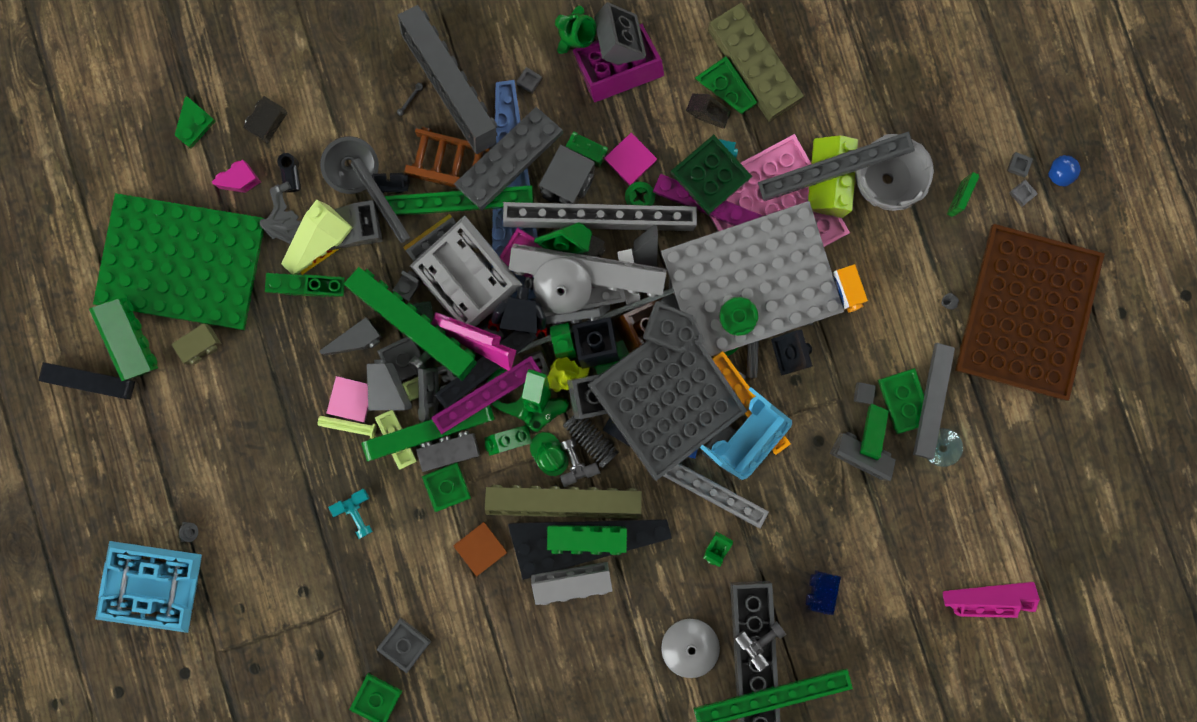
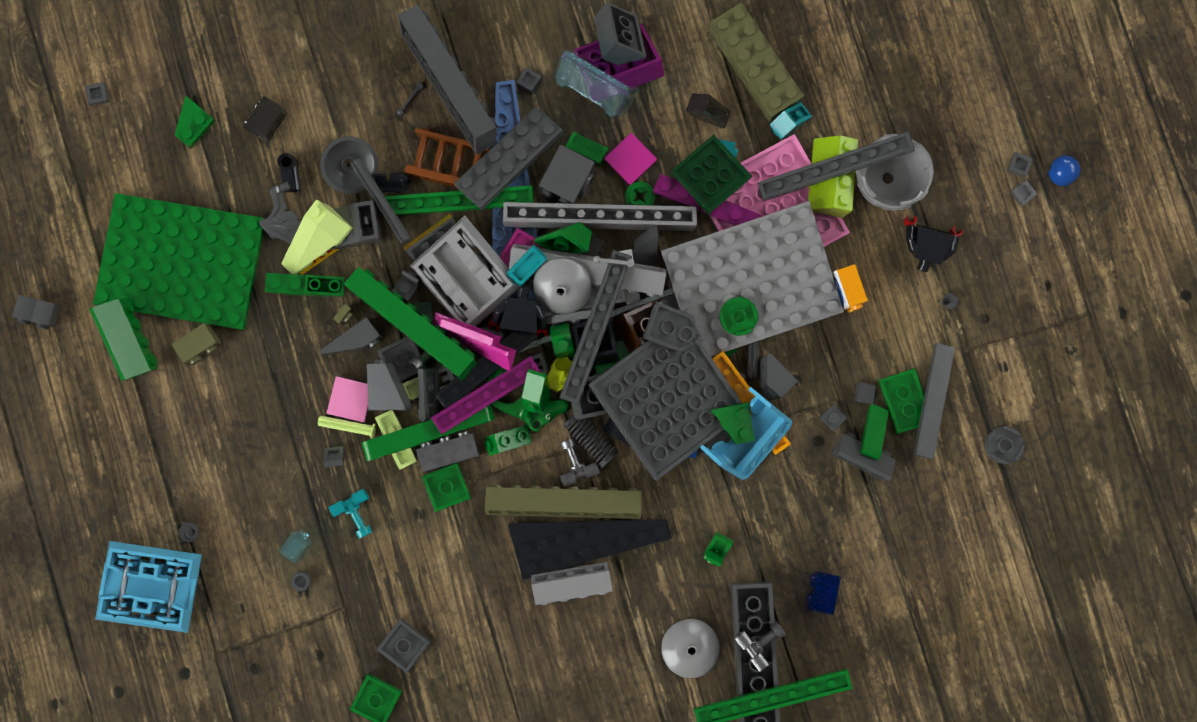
(36, 311): none -> dark grey brick
(86, 381): black beam -> none
(97, 94): none -> dark grey plate
(237, 178): dark pink slope -> none
(295, 546): none -> clear light blue brick
(301, 581): none -> dark grey tile
(333, 456): none -> dark grey plate
(344, 315): none -> olive plate
(480, 549): dark orange tile -> none
(527, 265): none -> teal tile
(549, 454): green piece -> none
(575, 30): green piece -> none
(587, 538): green wedge -> none
(594, 83): none -> clear light blue windscreen
(595, 329): none -> dark grey tile
(630, 263): none -> light grey hinge
(717, 495): light grey tile -> none
(727, 85): green wing -> none
(736, 421): none -> green wing
(774, 378): none -> dark grey slope
(790, 120): none -> teal slope
(792, 352): black tile -> none
(832, 417): none -> dark grey plate
(930, 243): none -> black torso
(954, 448): clear light blue dish -> none
(963, 194): green tile -> none
(993, 600): dark pink wedge -> none
(1004, 445): none -> dark grey tile
(1030, 312): reddish brown plate -> none

